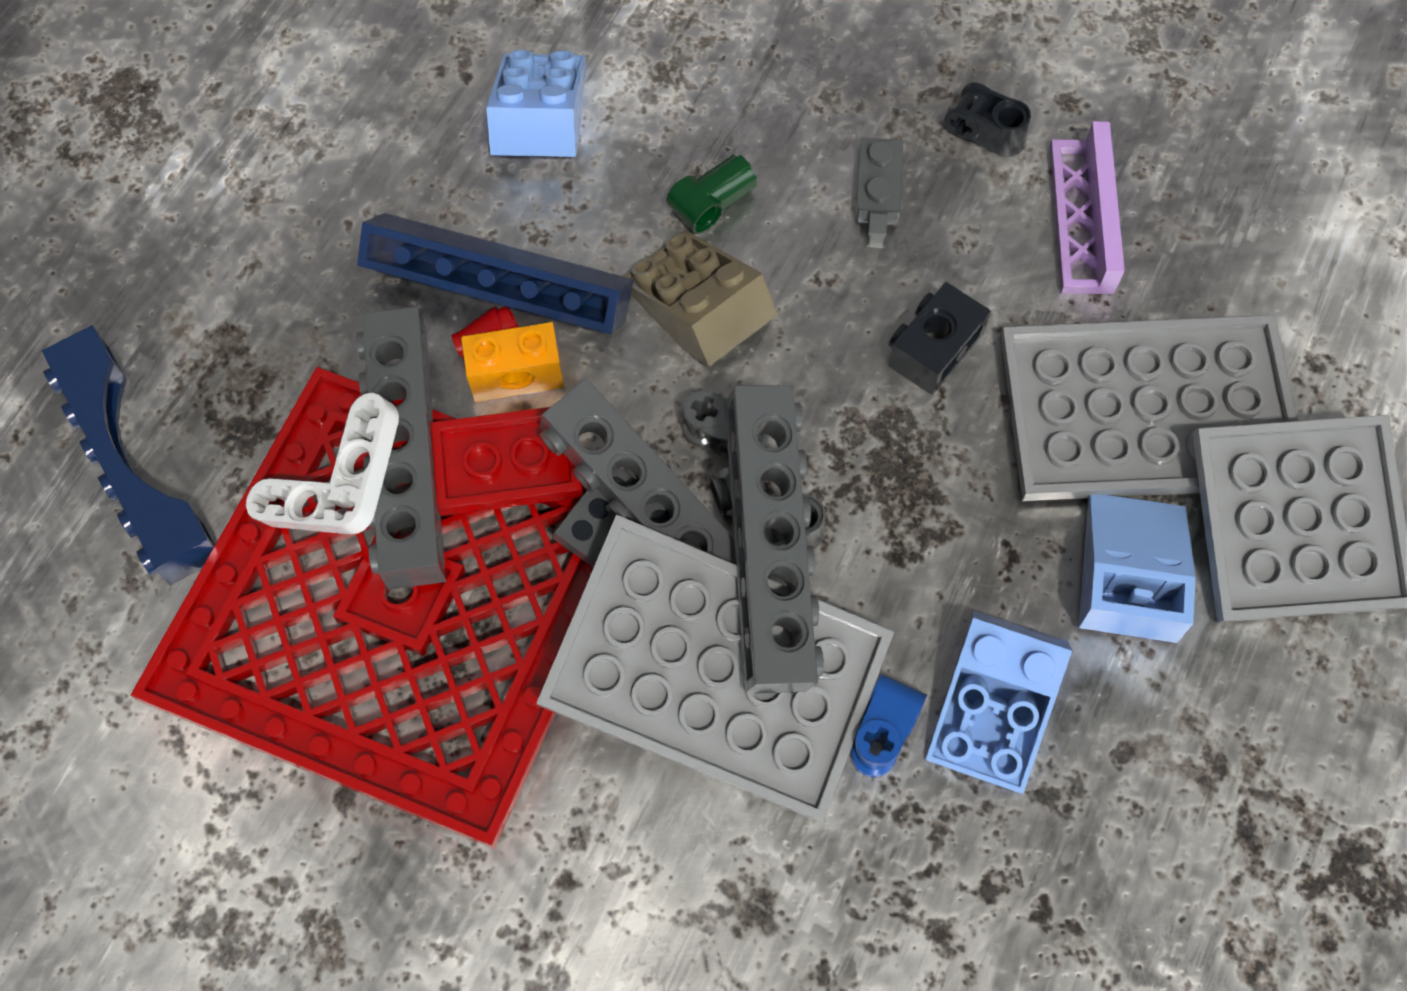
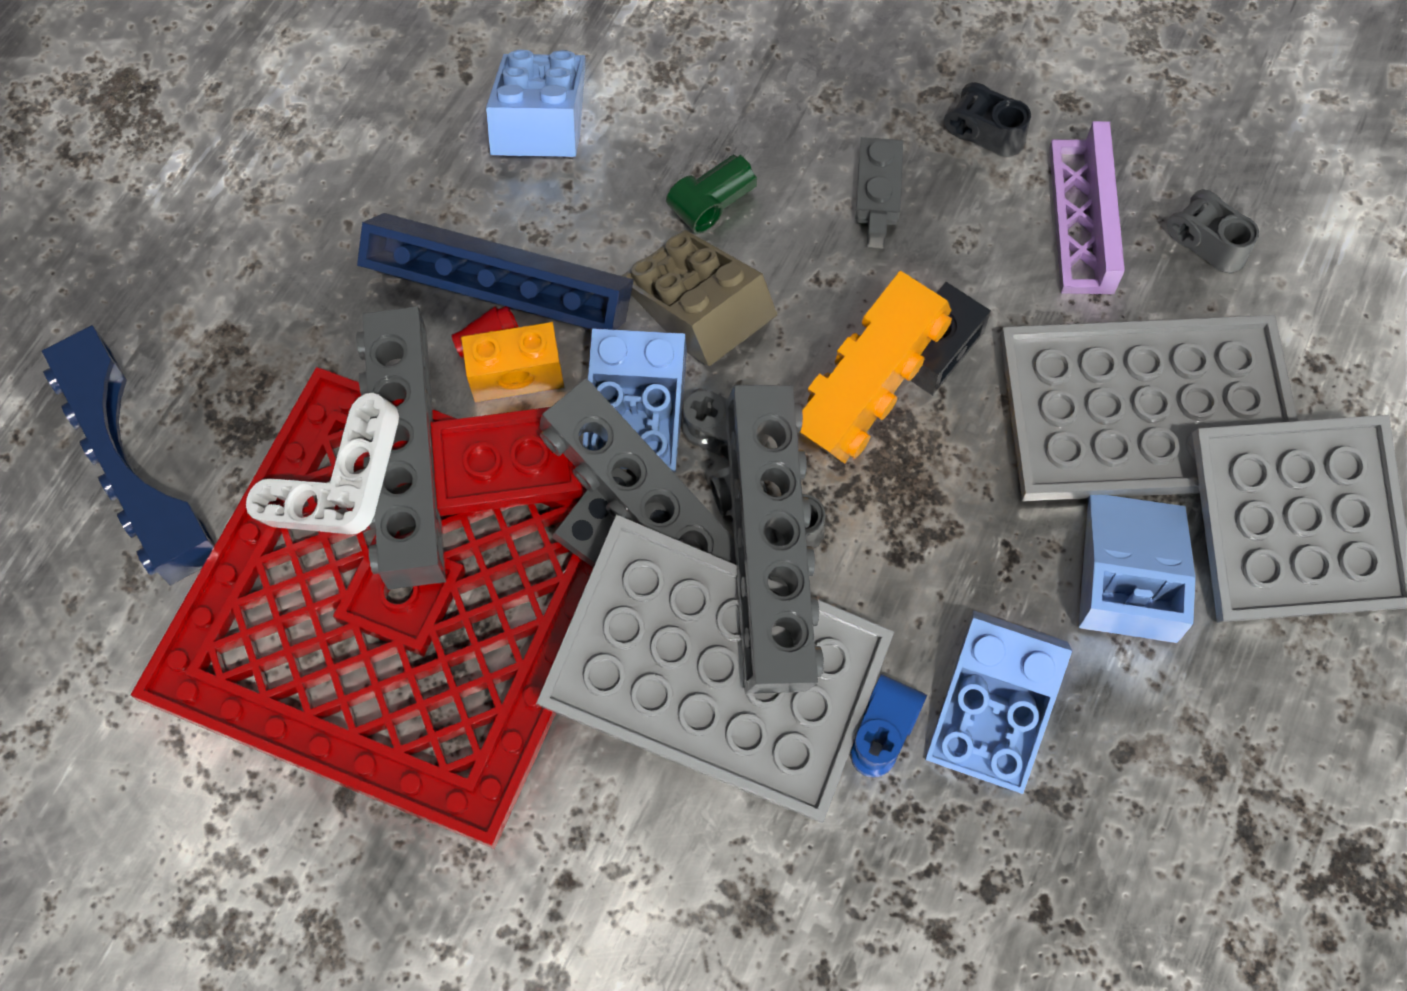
(644, 382): none -> light blue slope
(873, 366): none -> light orange wedge
(1215, 232): none -> dark grey piece

